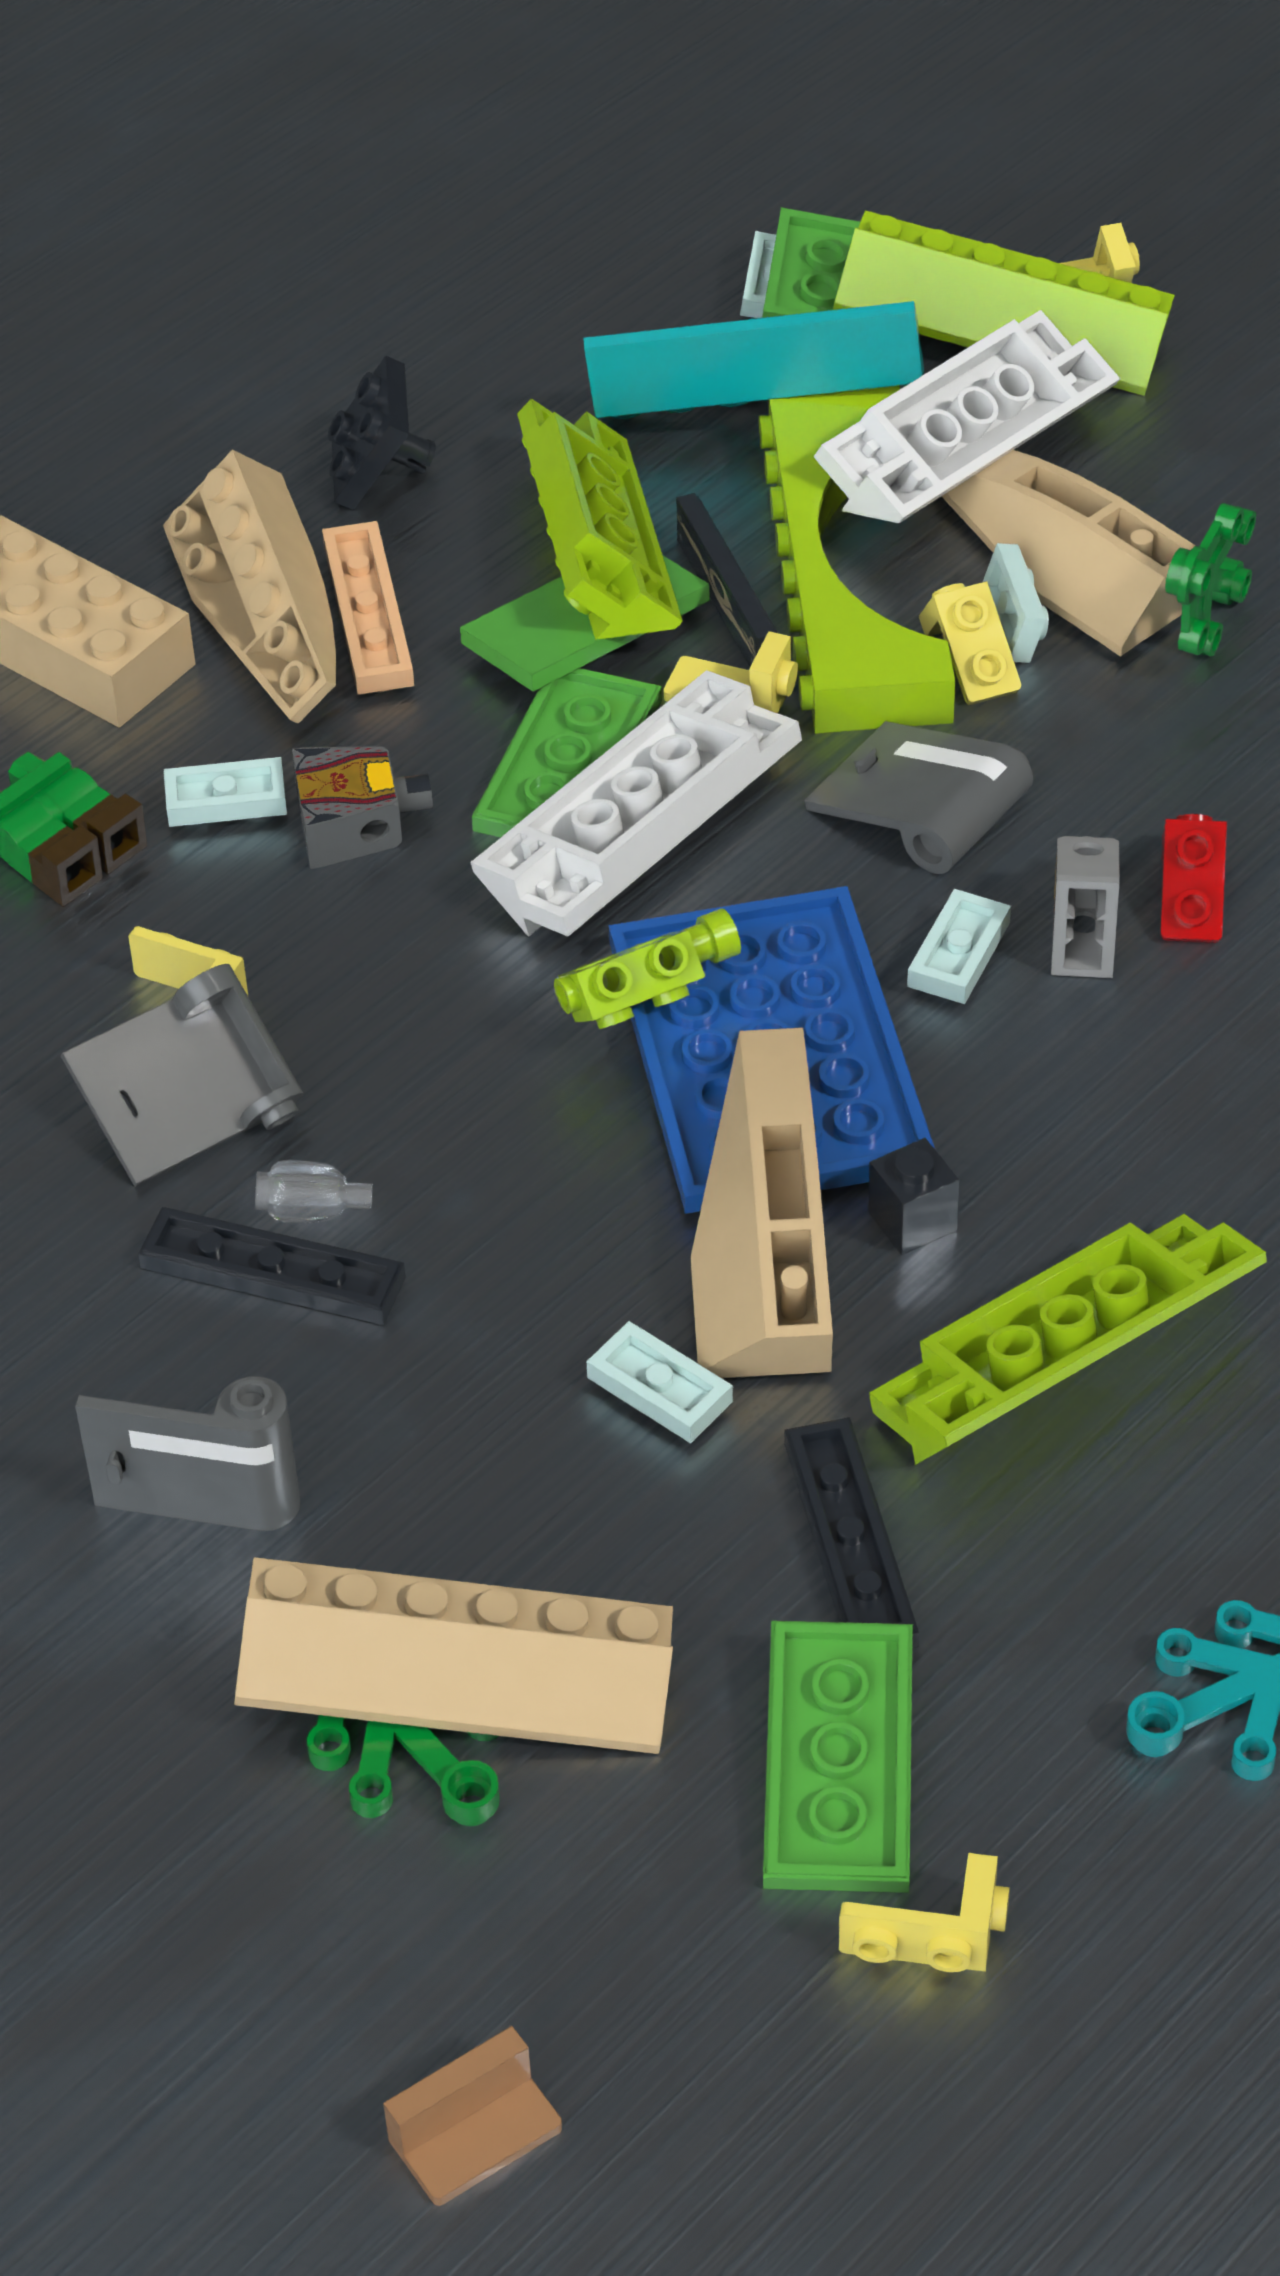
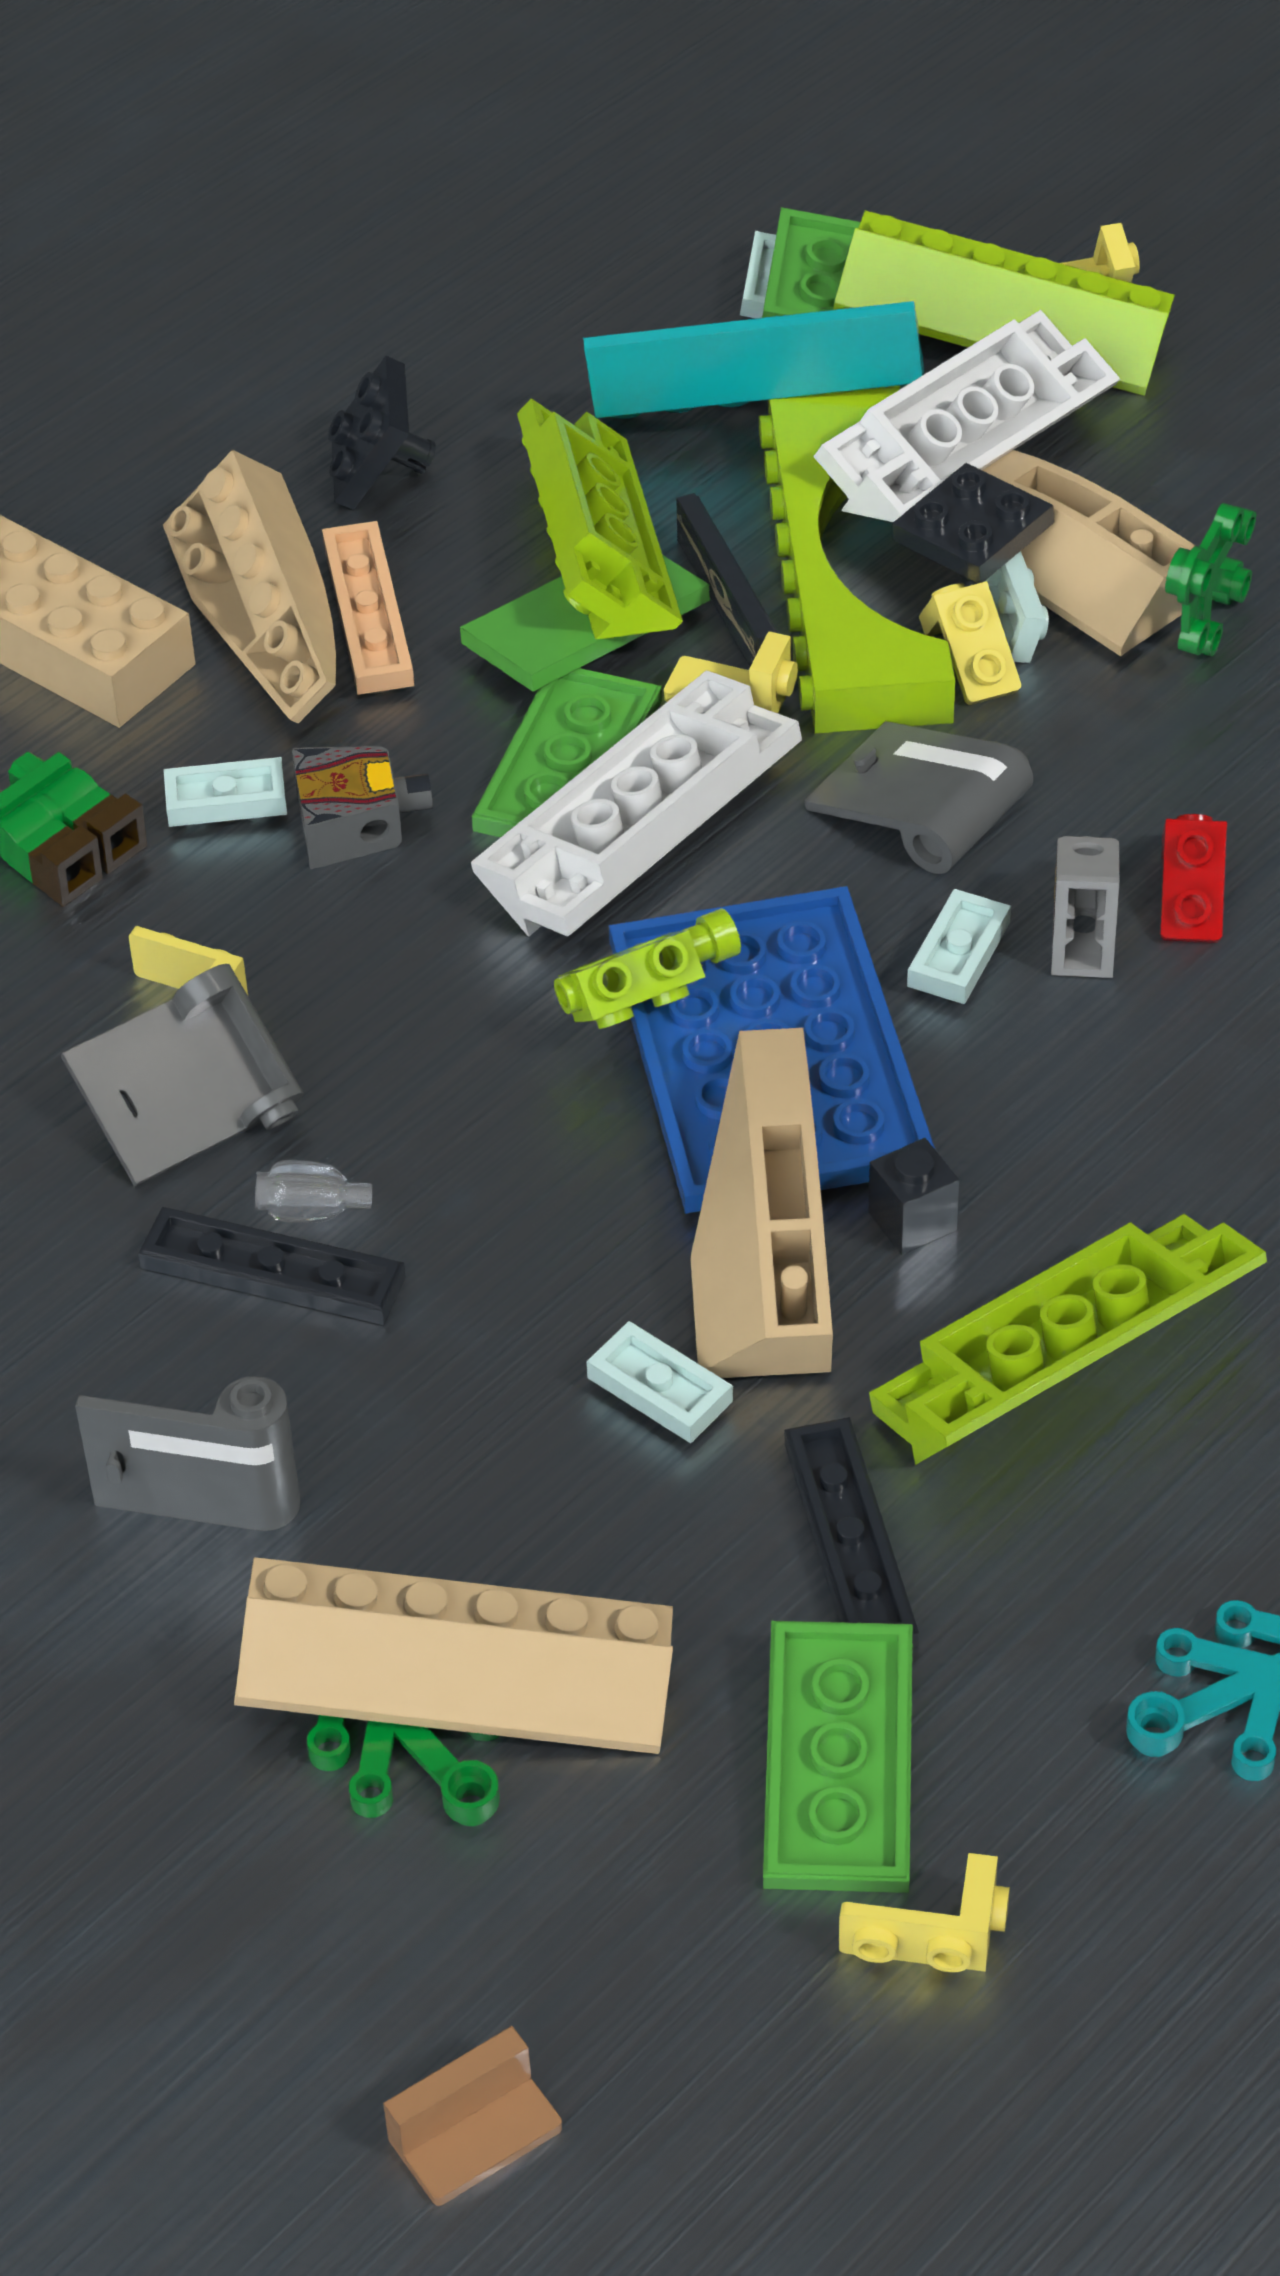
(973, 523): none -> black plate

